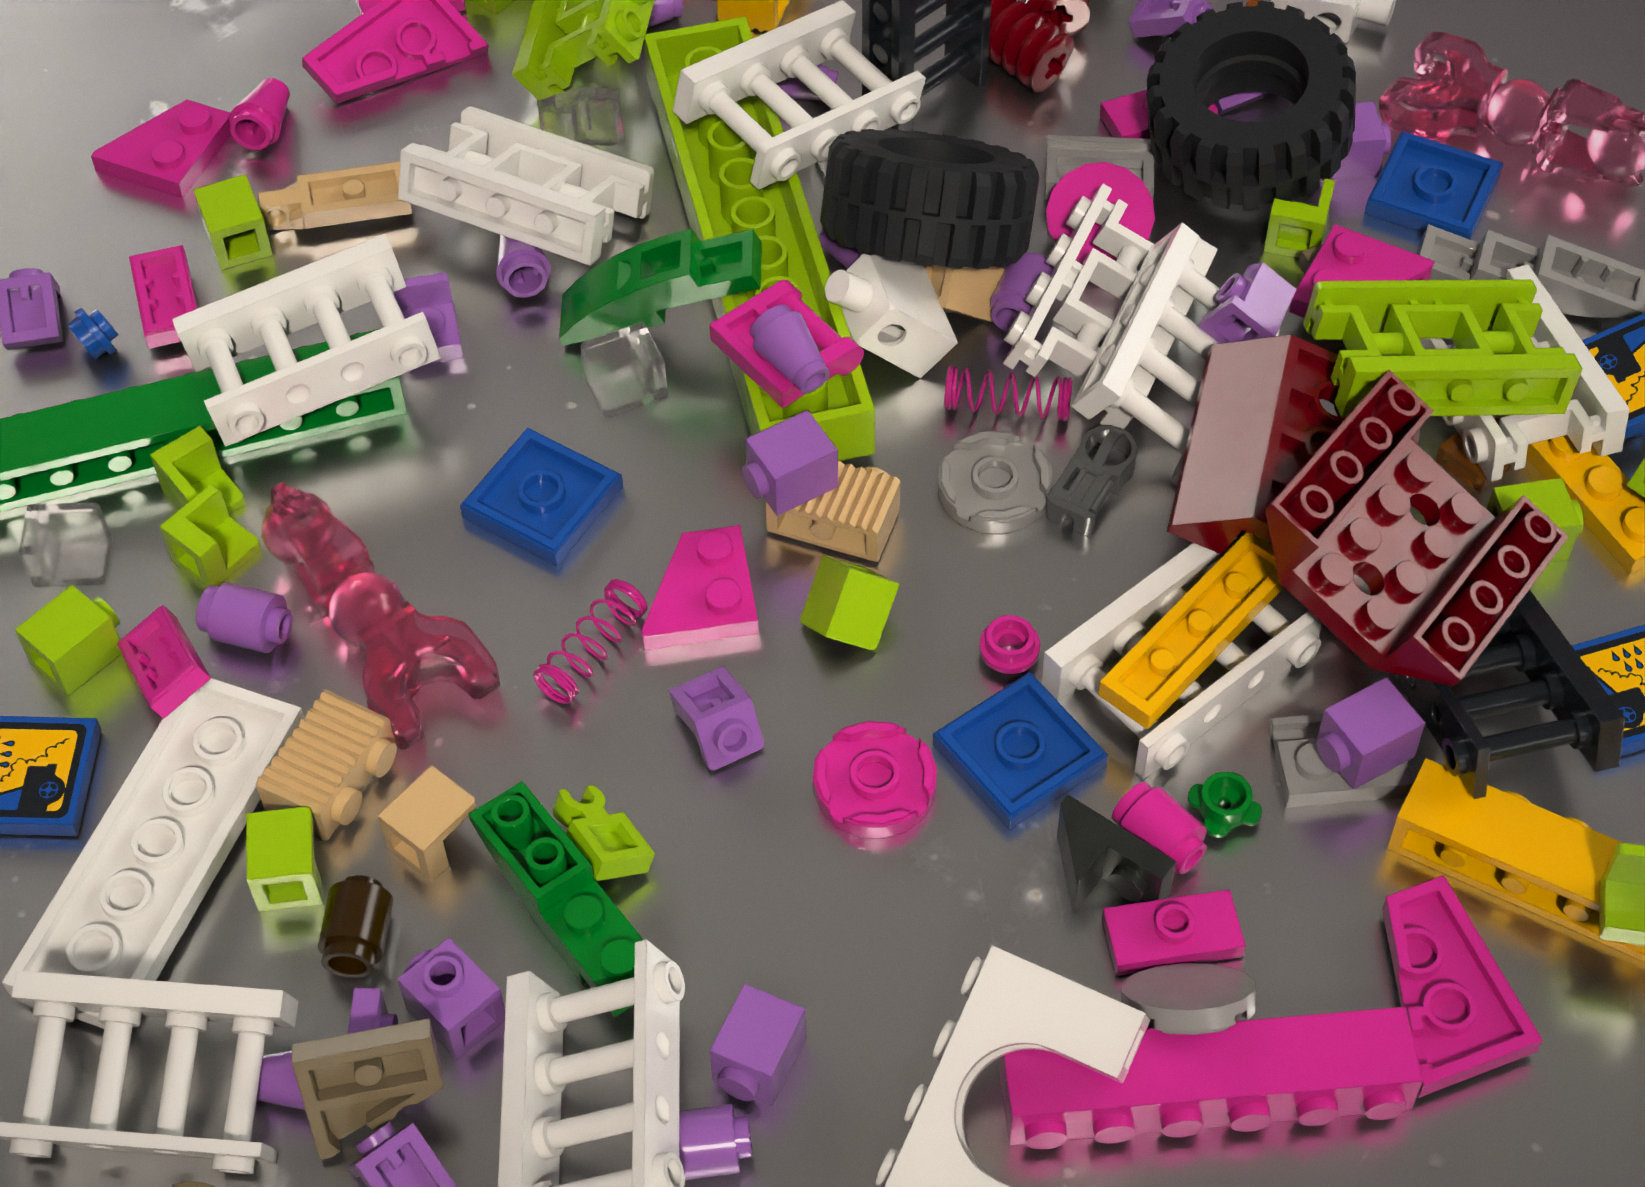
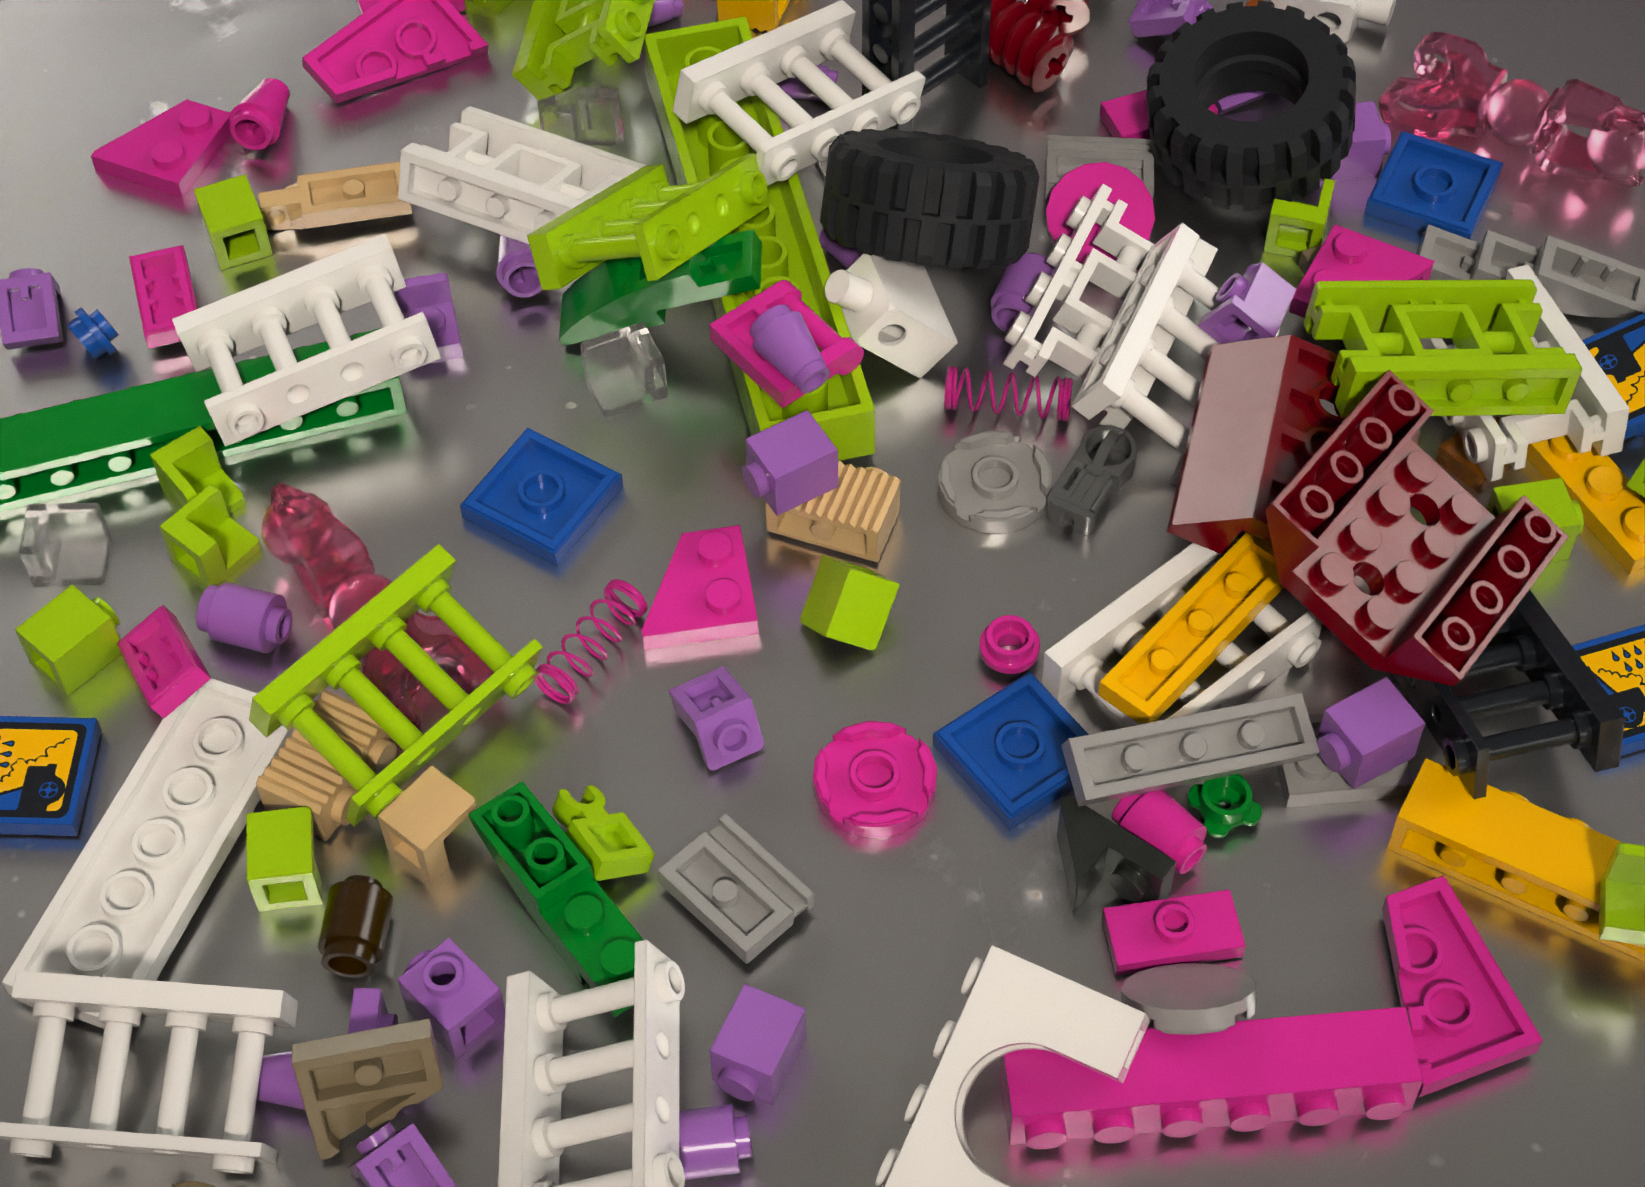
(383, 625): none -> lime fence
(648, 221): none -> lime fence
(736, 888): none -> light grey plate
(965, 289): tan panel -> none
(1189, 749): none -> light grey plate

